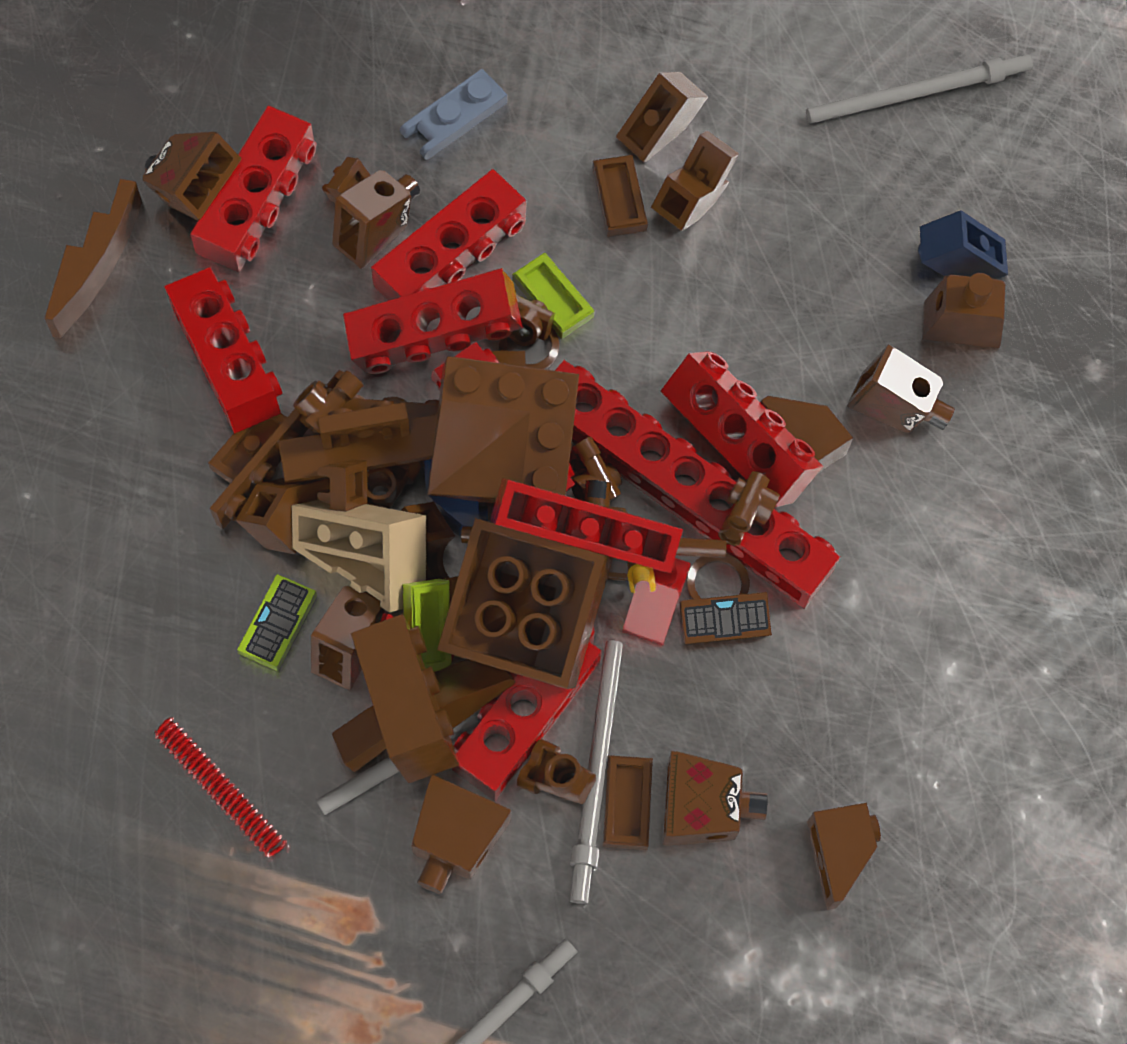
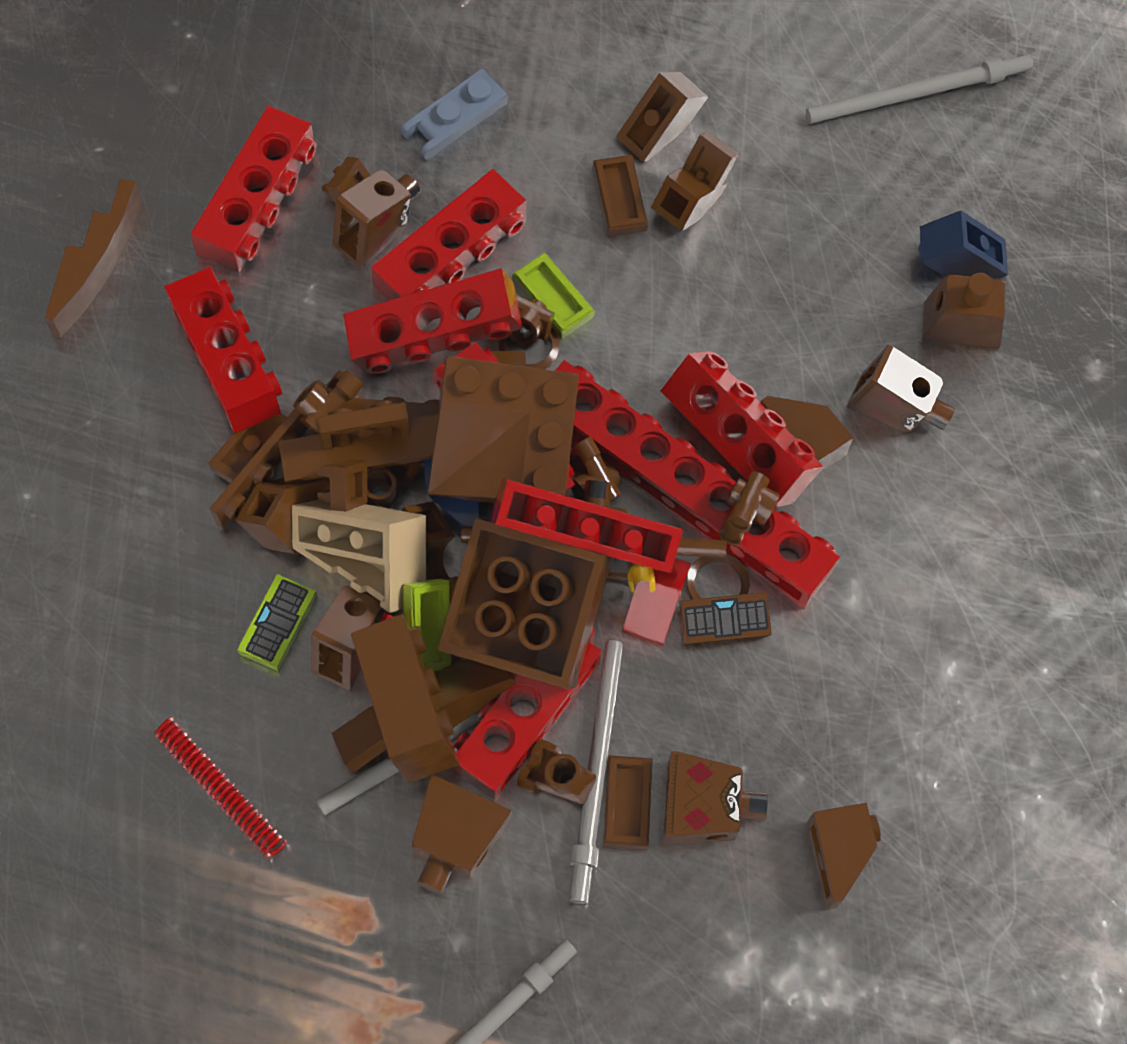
(191, 171): reddish brown torso -> none

